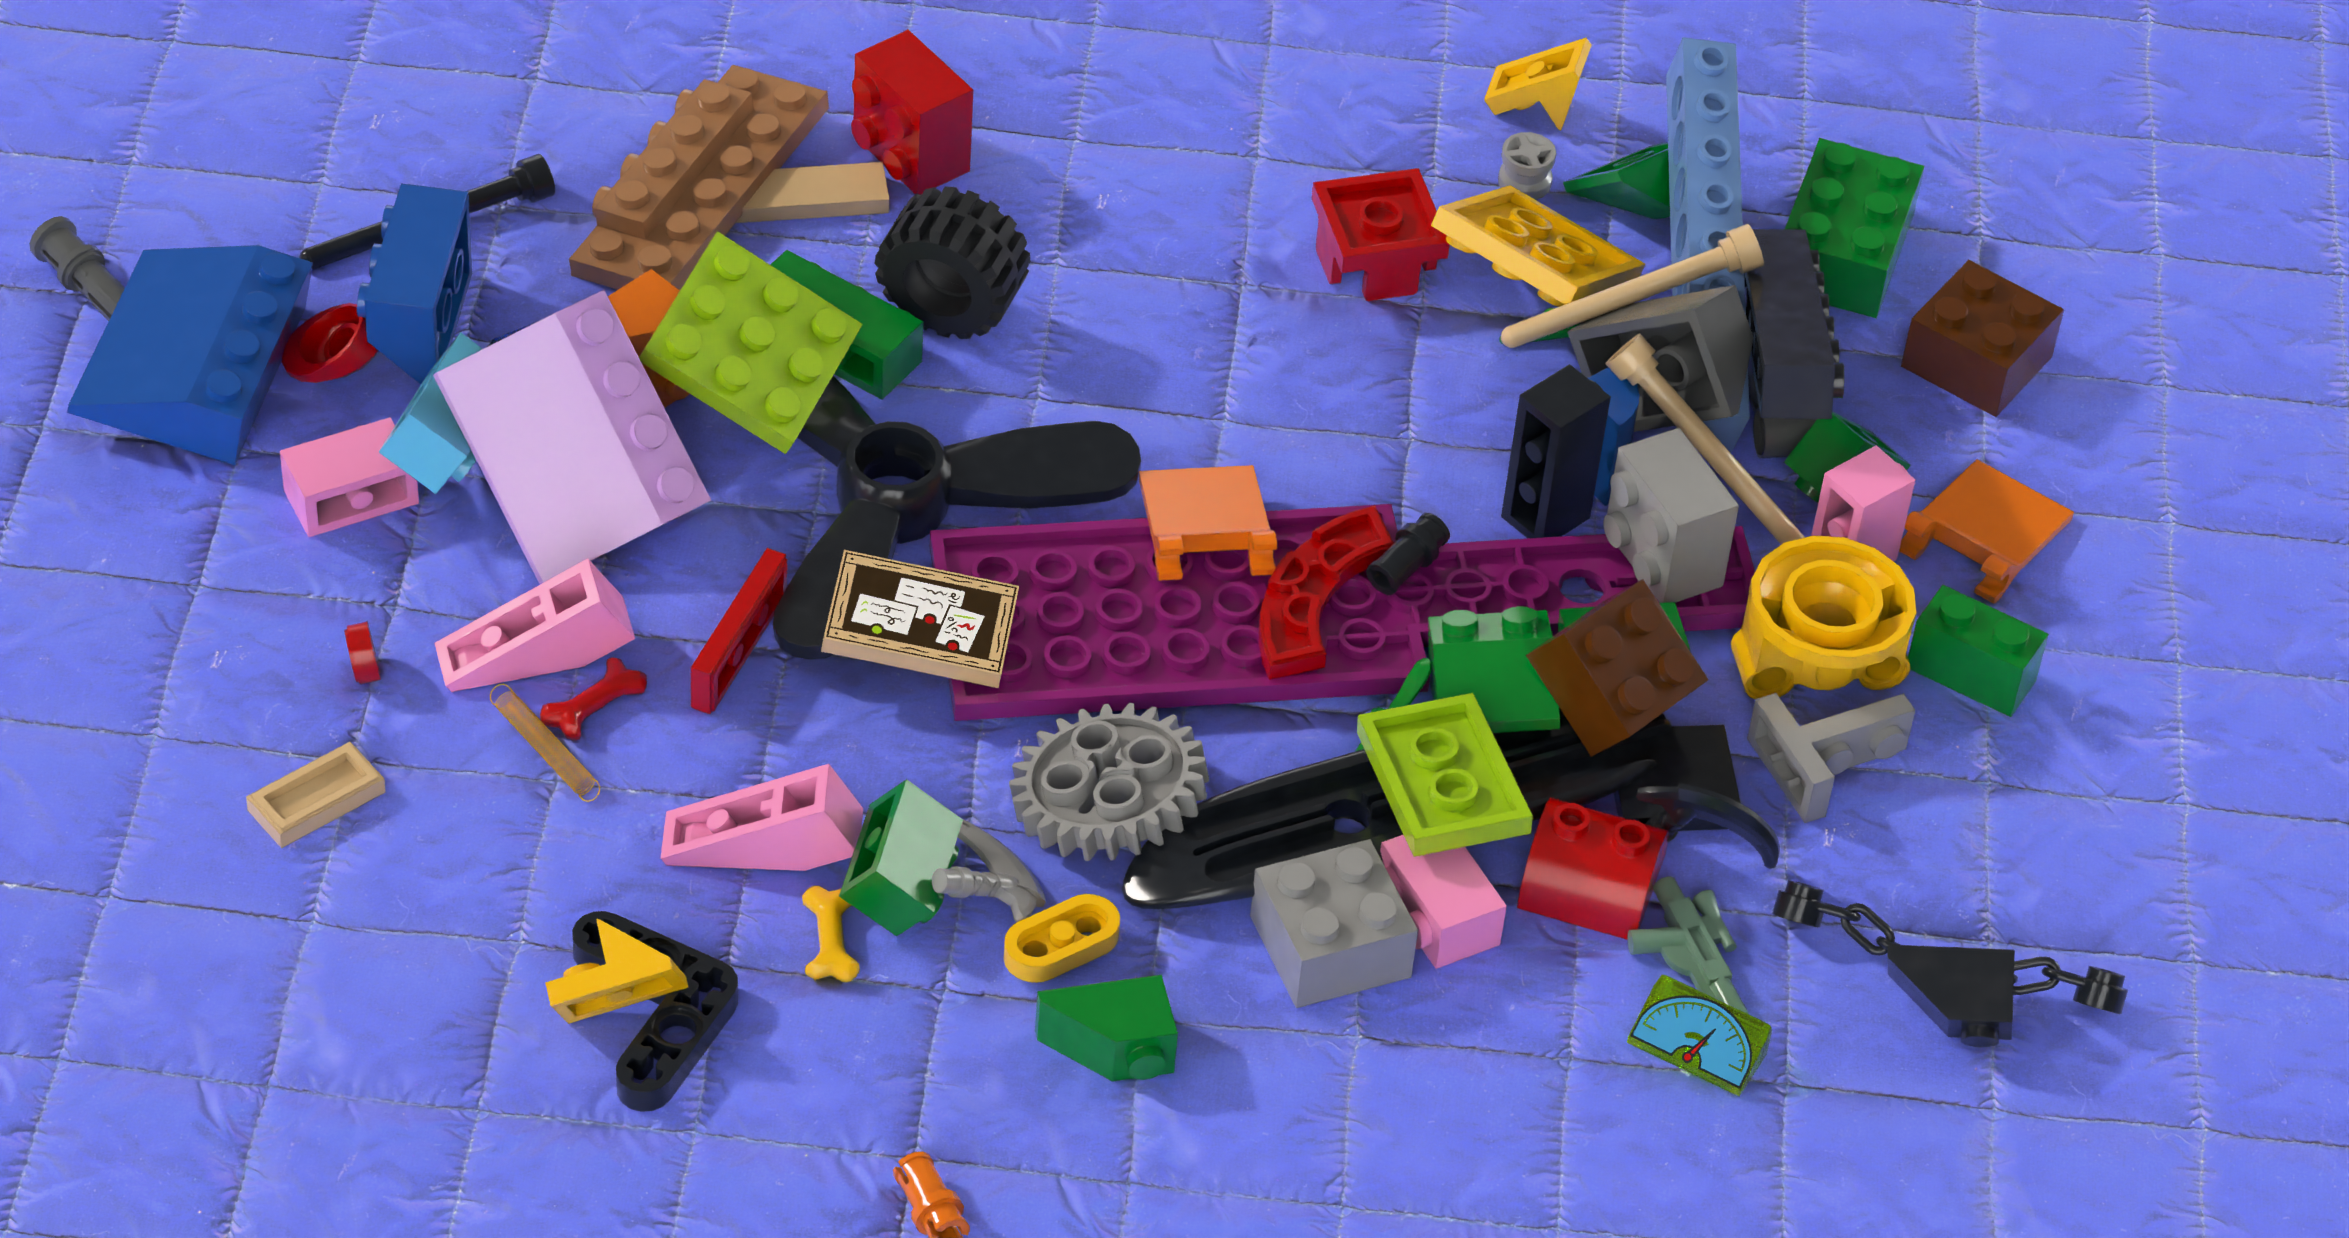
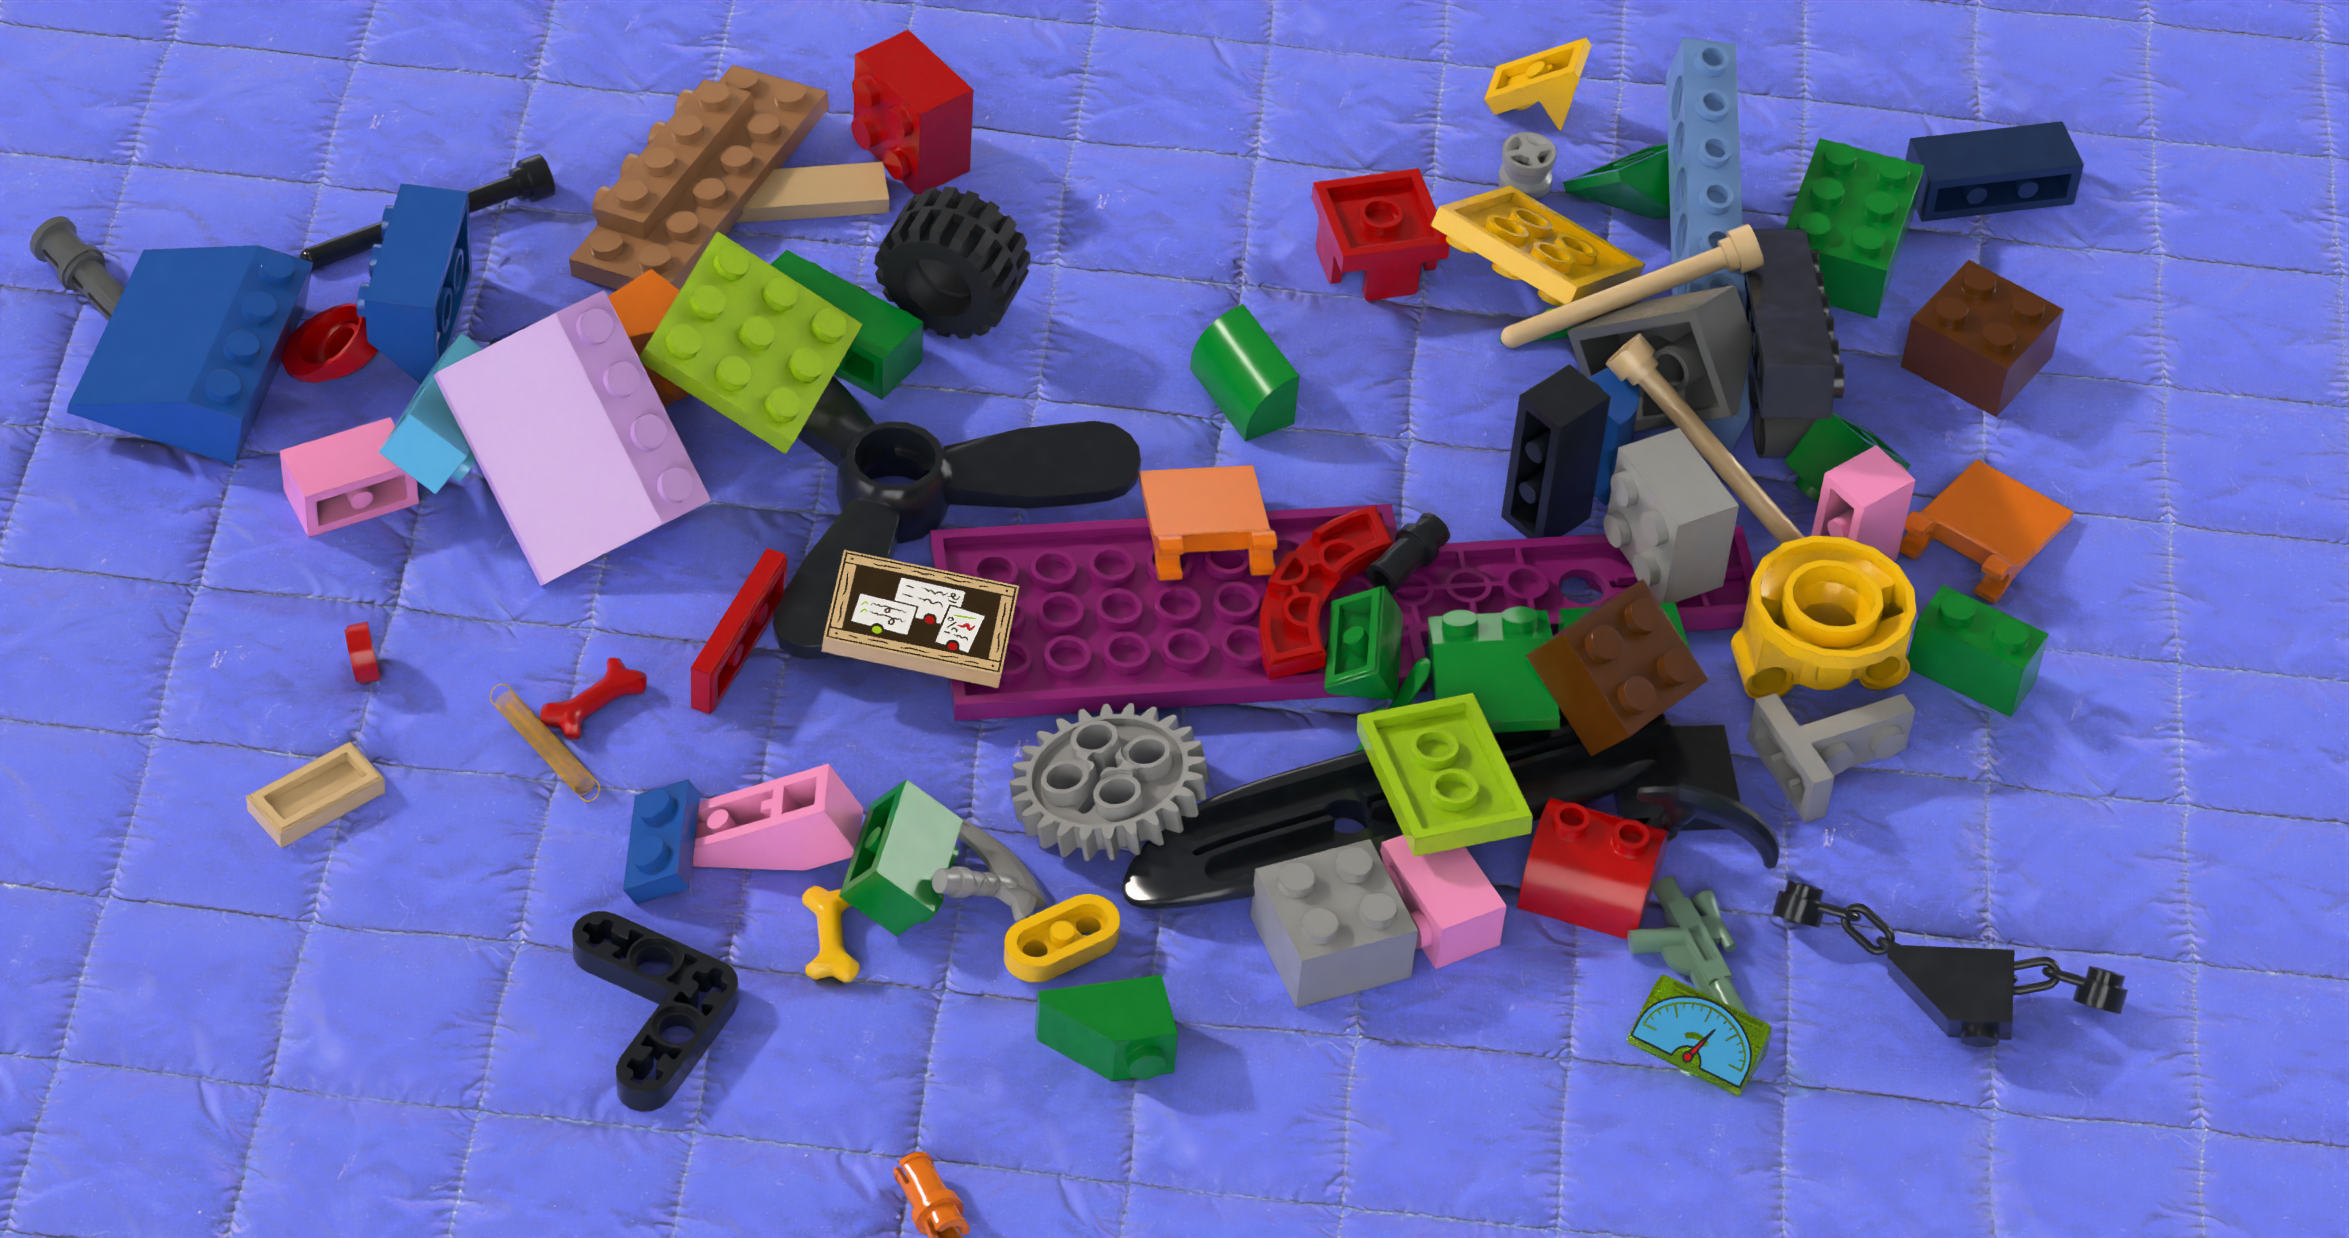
(539, 632): bright pink slope -> none
(629, 977): yellow slope -> none
(662, 841): none -> blue plate
(1246, 374): none -> green brick
(1364, 645): none -> green slope
(1995, 170): none -> dark blue brick

